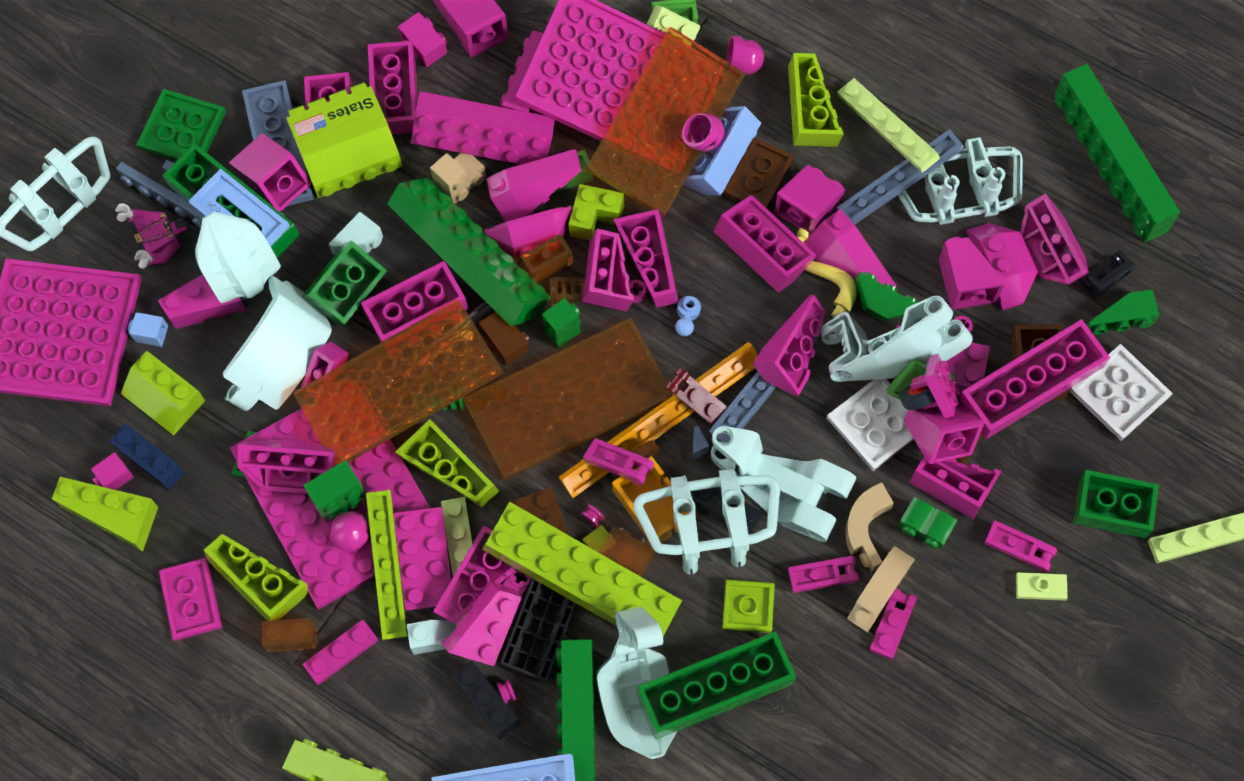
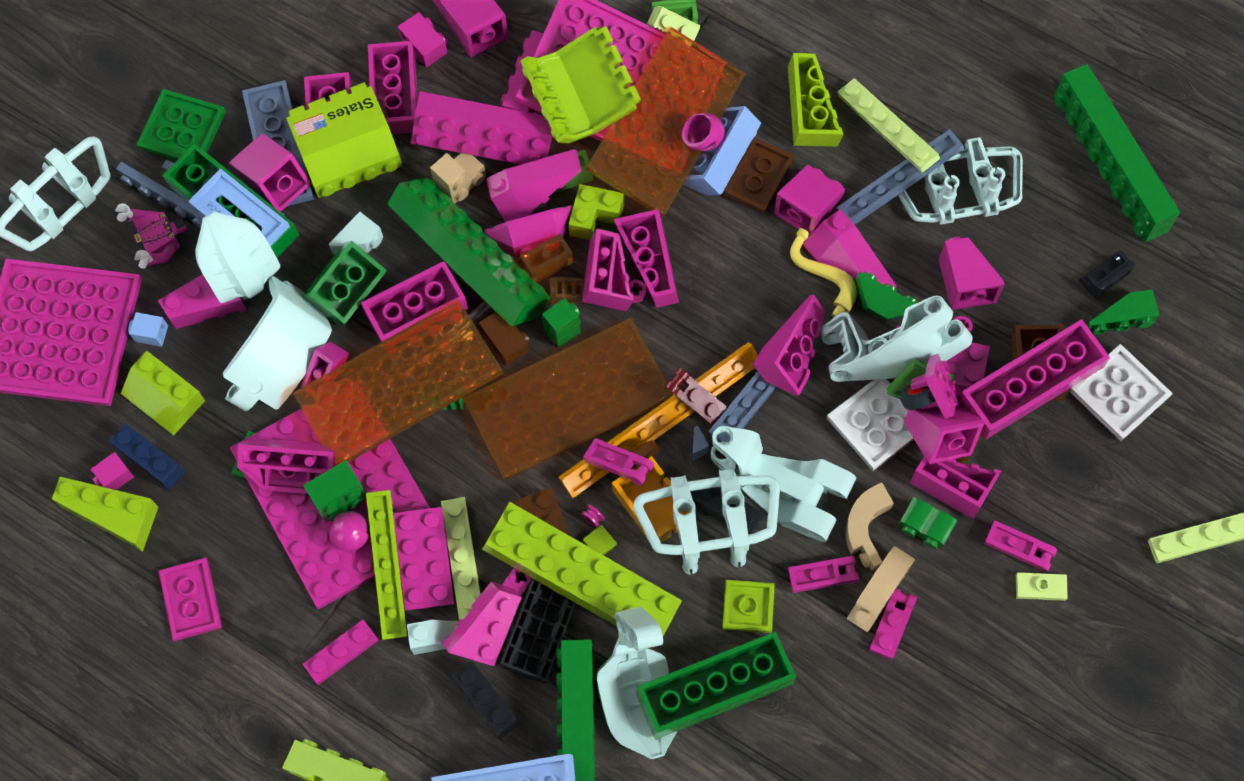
(263, 585): lime wedge -> none
(289, 634): clear orange brick -> none
(442, 460): lime wedge -> none
(472, 579): dark pink wedge -> none
(506, 691): dark pink bush -> none
(582, 86): none -> lime hinge
(628, 551): clear orange brick -> none
(685, 325): light blue plate -> none
(744, 55): dark pink helmet -> none
(764, 243): dark pink slope -> none
(1009, 258): dark pink wedge -> none
(1052, 242): dark pink wedge -> none
(1116, 504): green brick -> none

